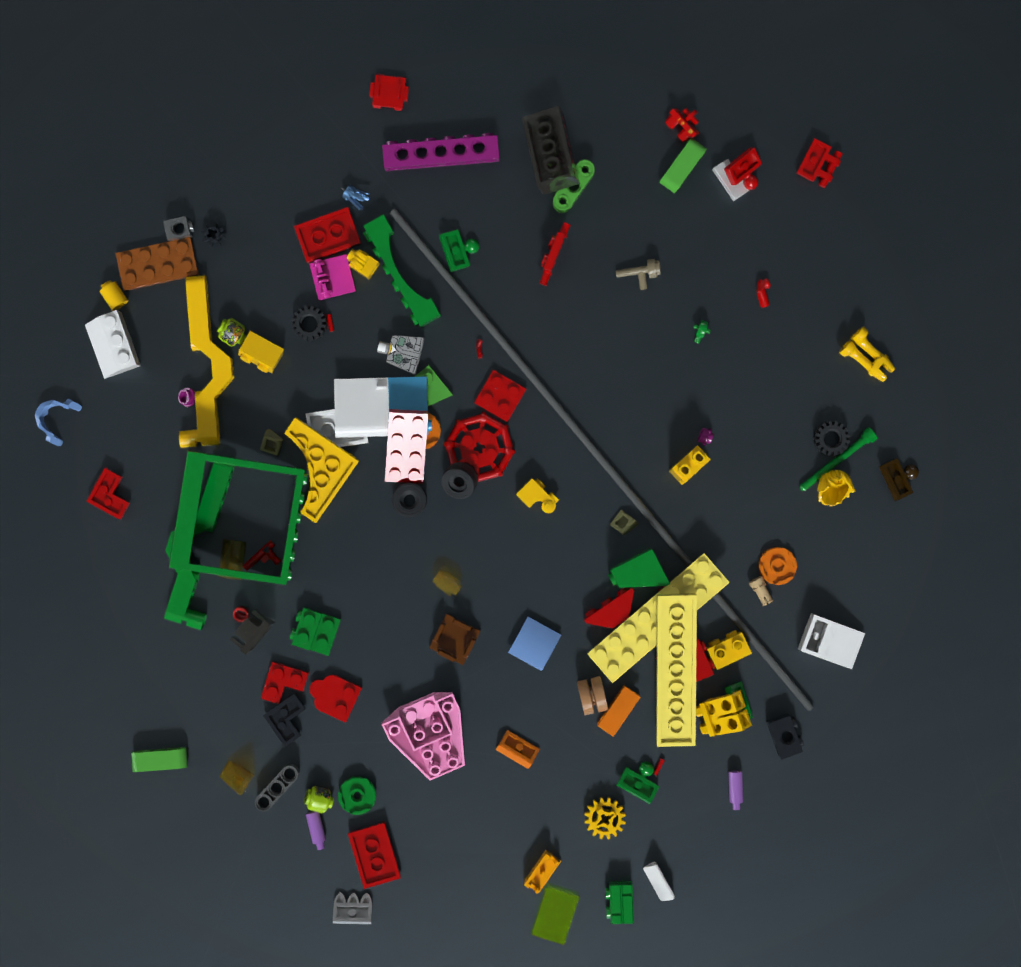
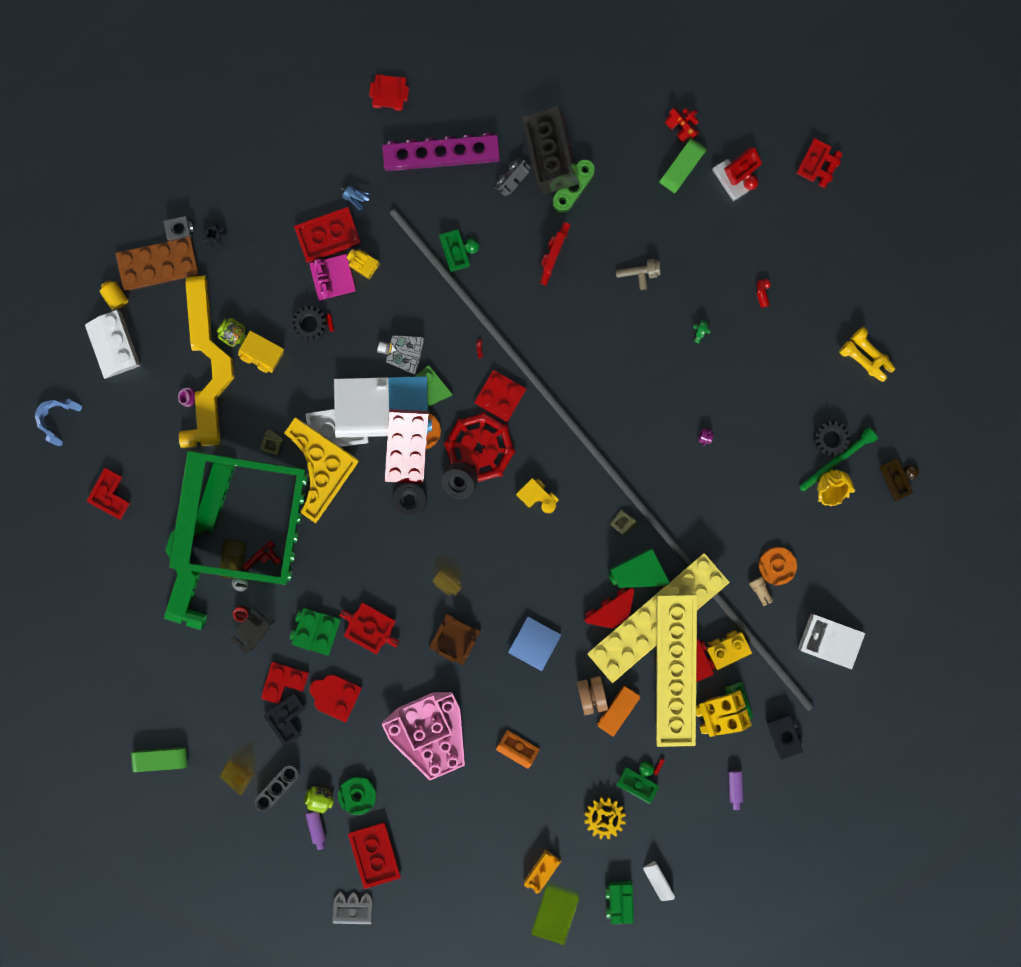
(242, 581): none -> light grey hinge
(369, 628): none -> red plate
(380, 233): green arch -> none
(506, 181): none -> dark grey hinge
(689, 465): yellow hips -> none

